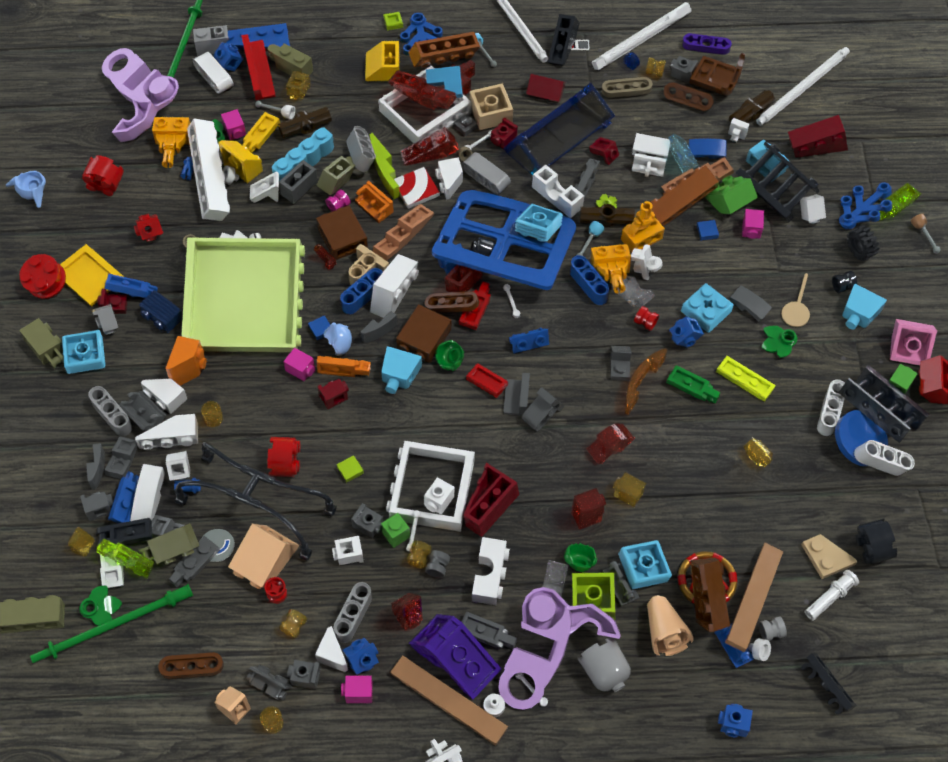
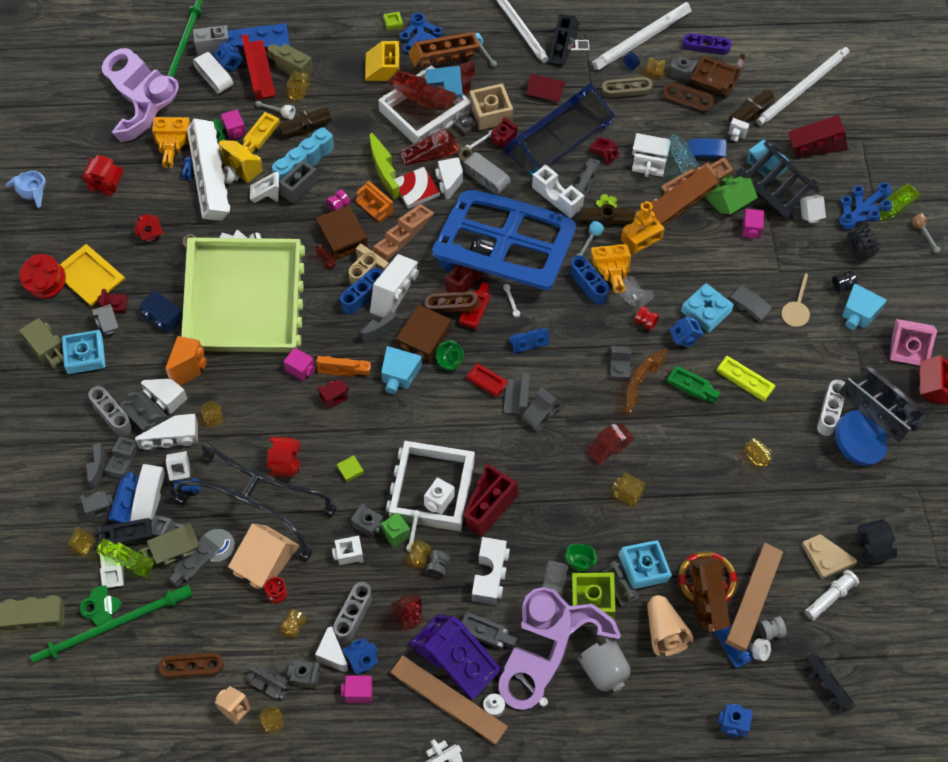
(129, 286): blue hinge -> none
(318, 327): blue tile -> none
(336, 175): olive brick -> none
(339, 337): light blue piece -> none
(360, 149): light grey beam -> none
(538, 222): medium azure brick -> none
(588, 508): clear red brick -> none
(645, 261): white hips -> none
(707, 230): blue tile -> none
(776, 340): green plate -> none
(884, 457): white beam -> none
(903, 378): bright green brick -> none

